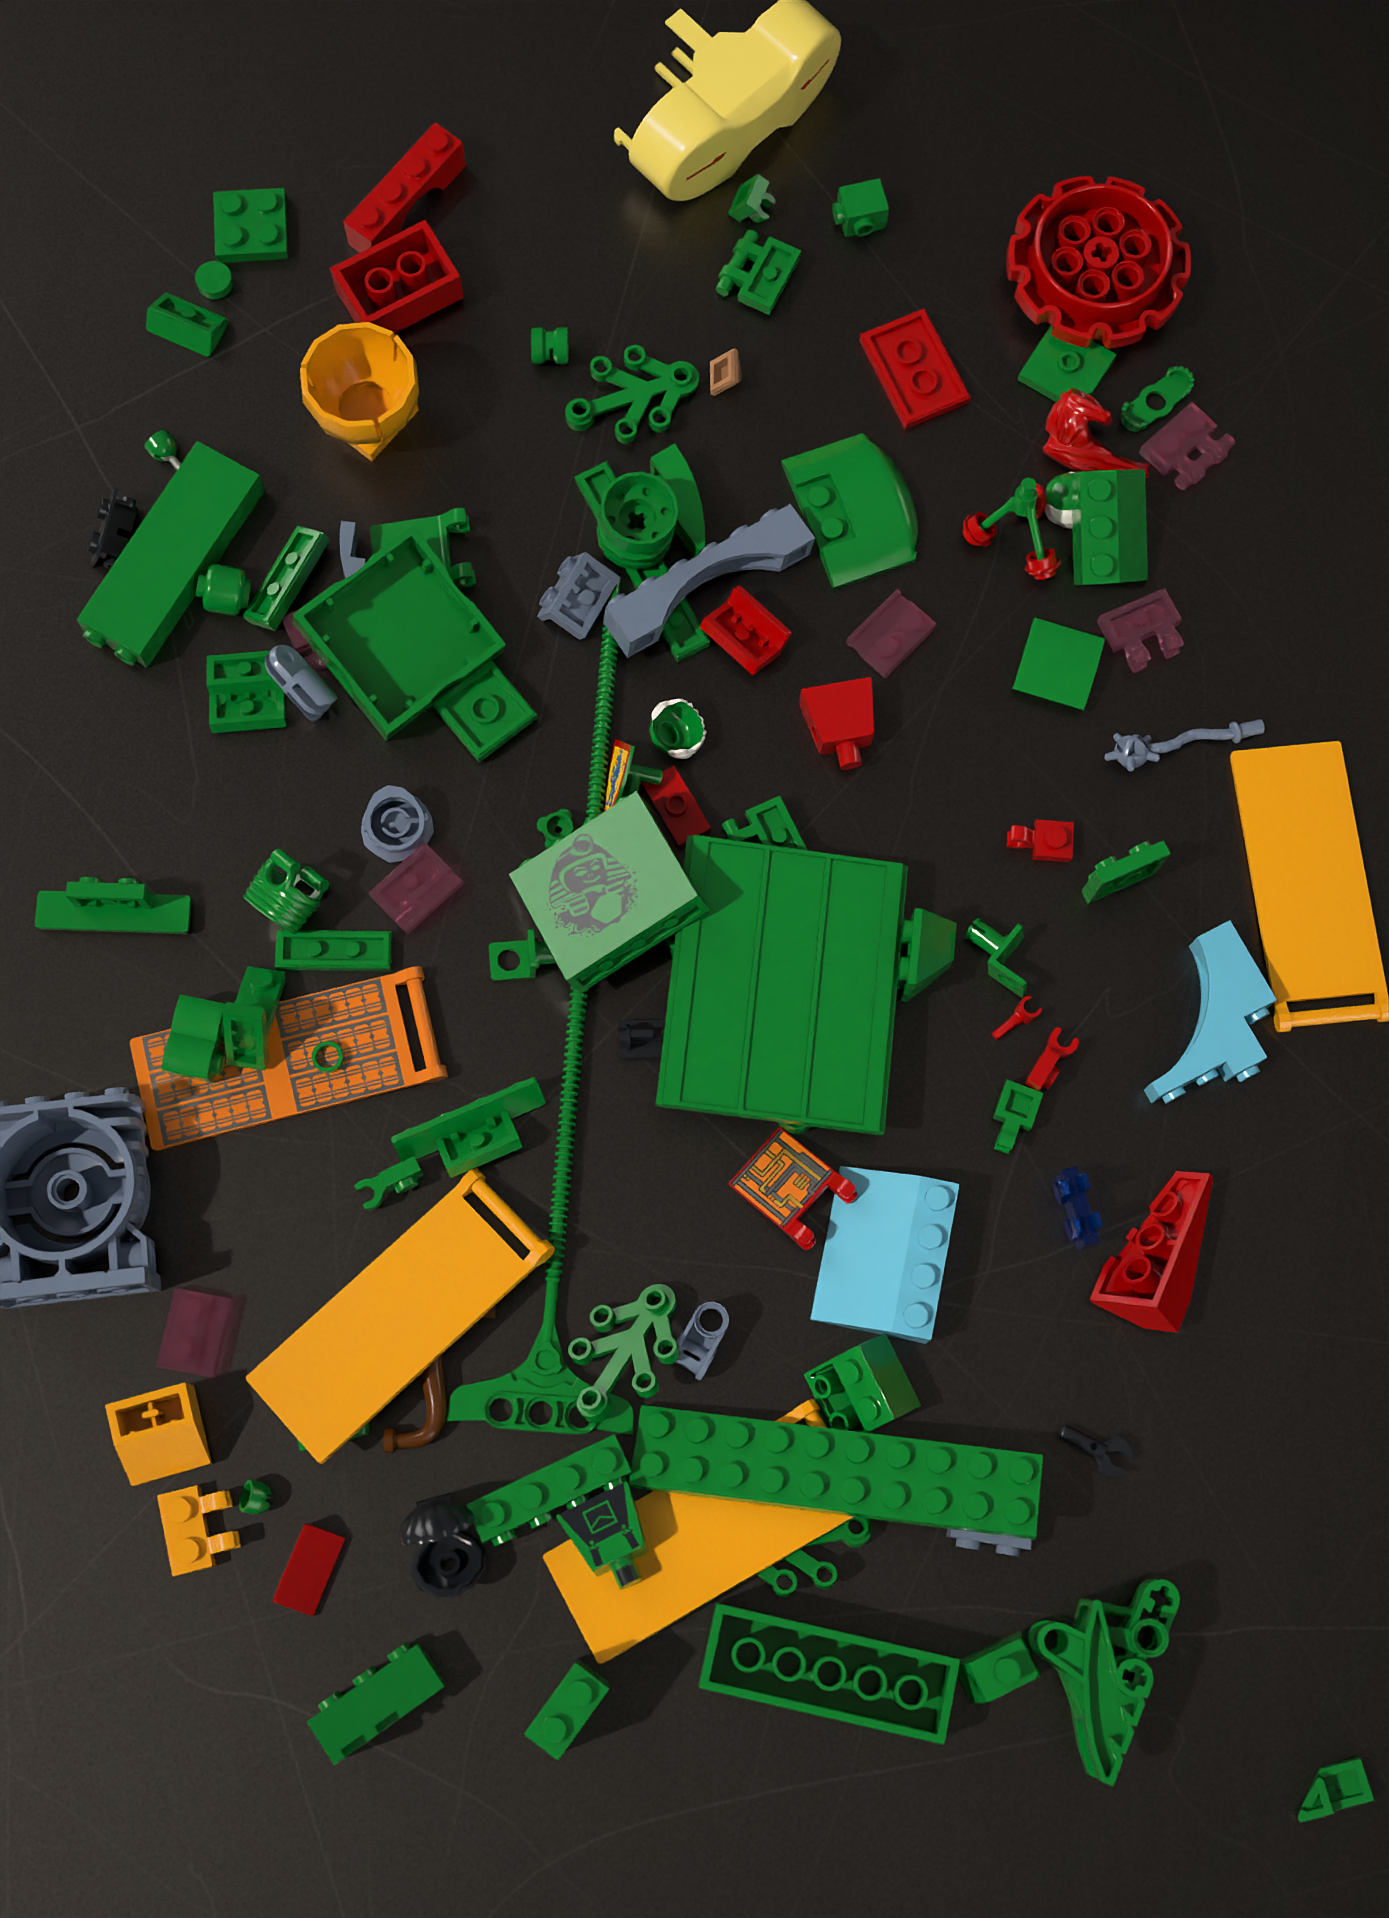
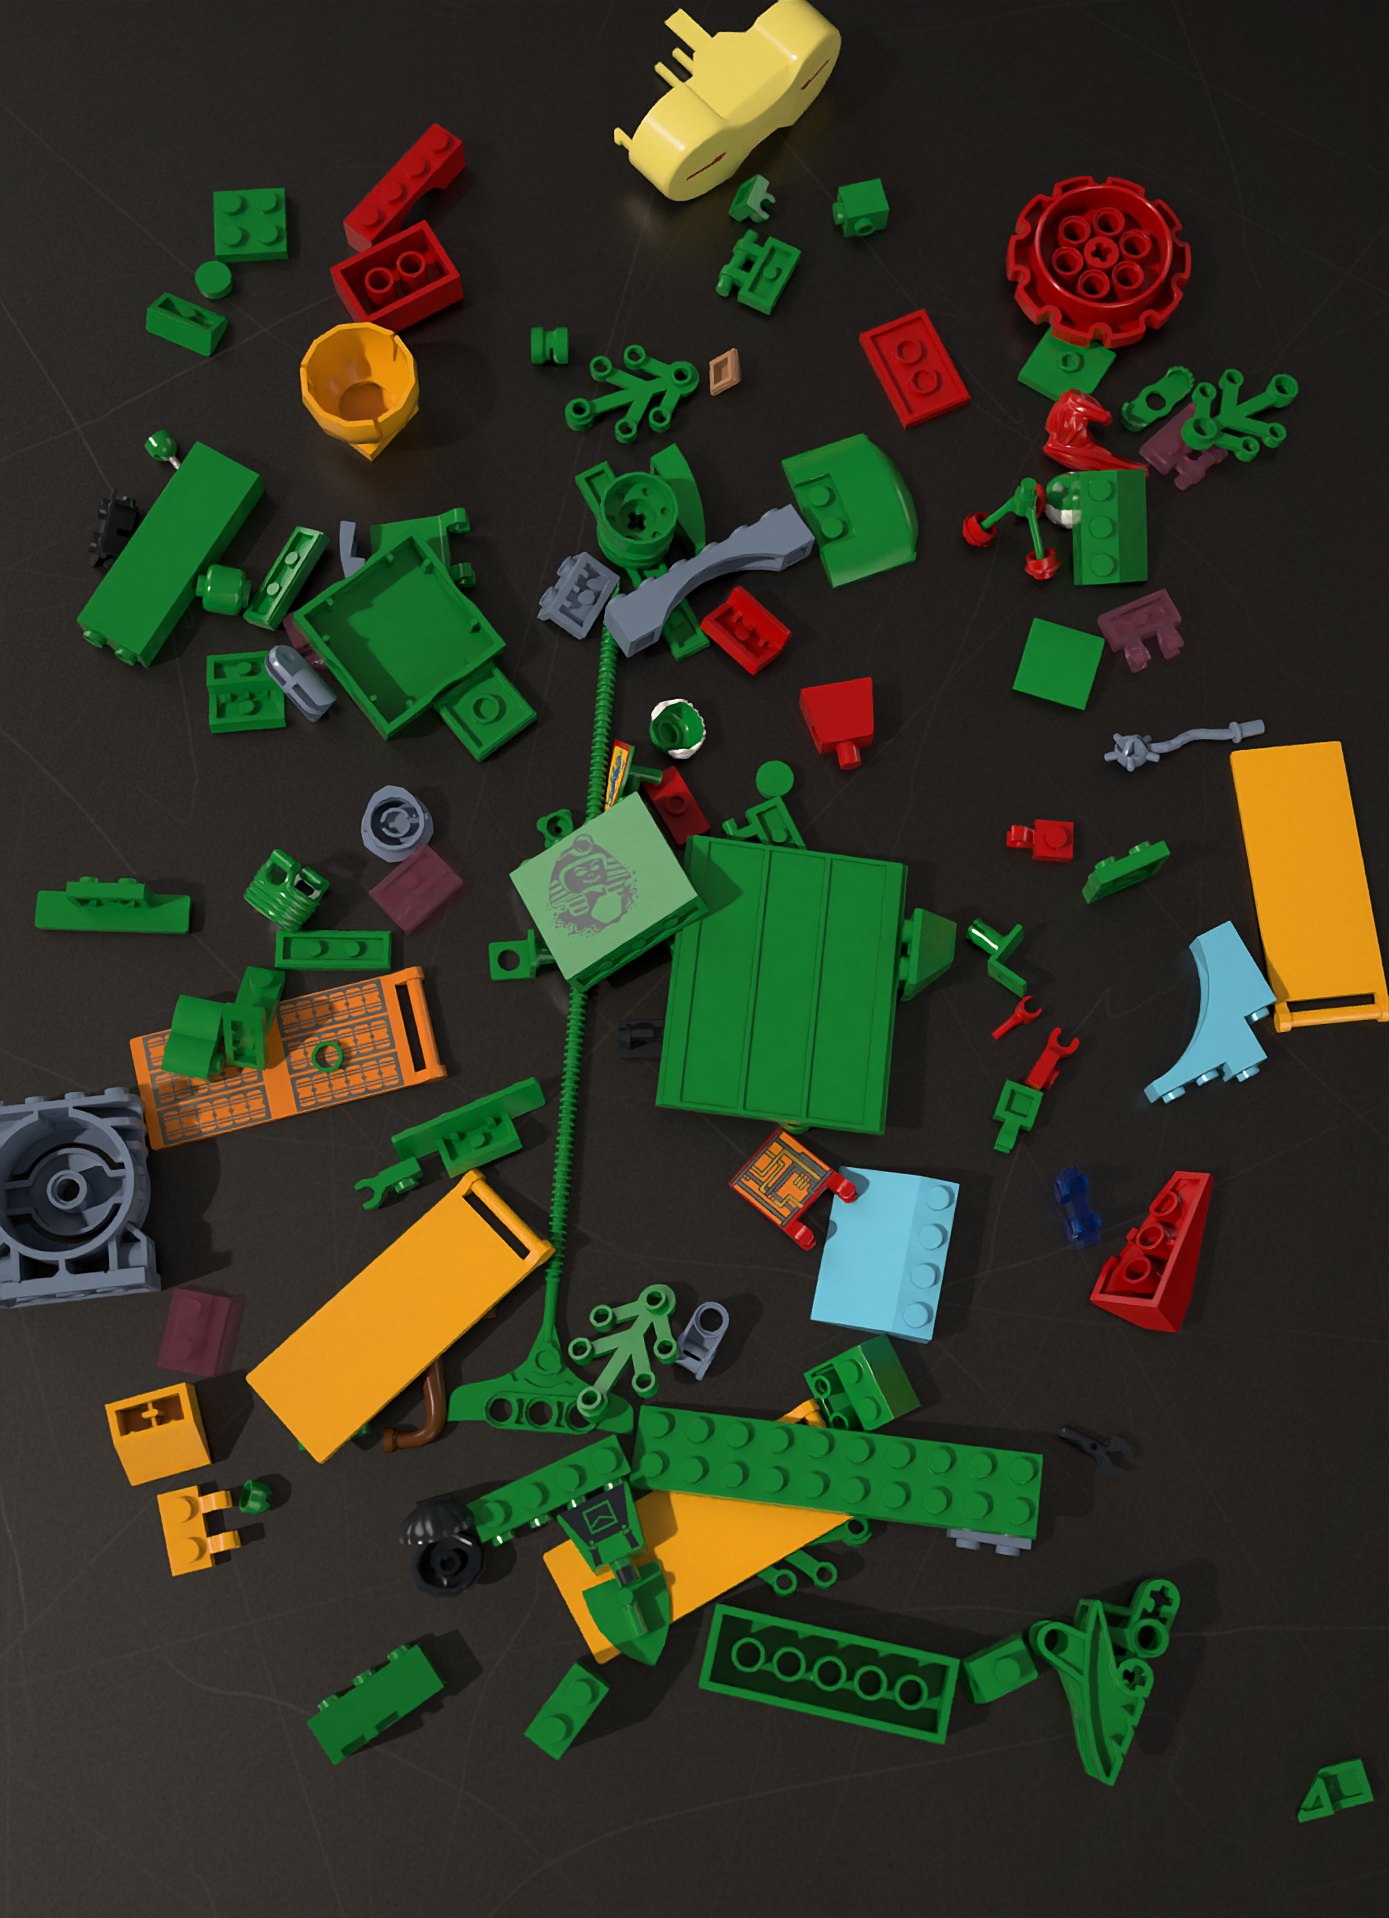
(309, 1569): red slope -> none
(633, 1617): none -> green shield
(774, 780): none -> green tile
(891, 633): clear pink plate -> none
(1203, 431): none -> green plant

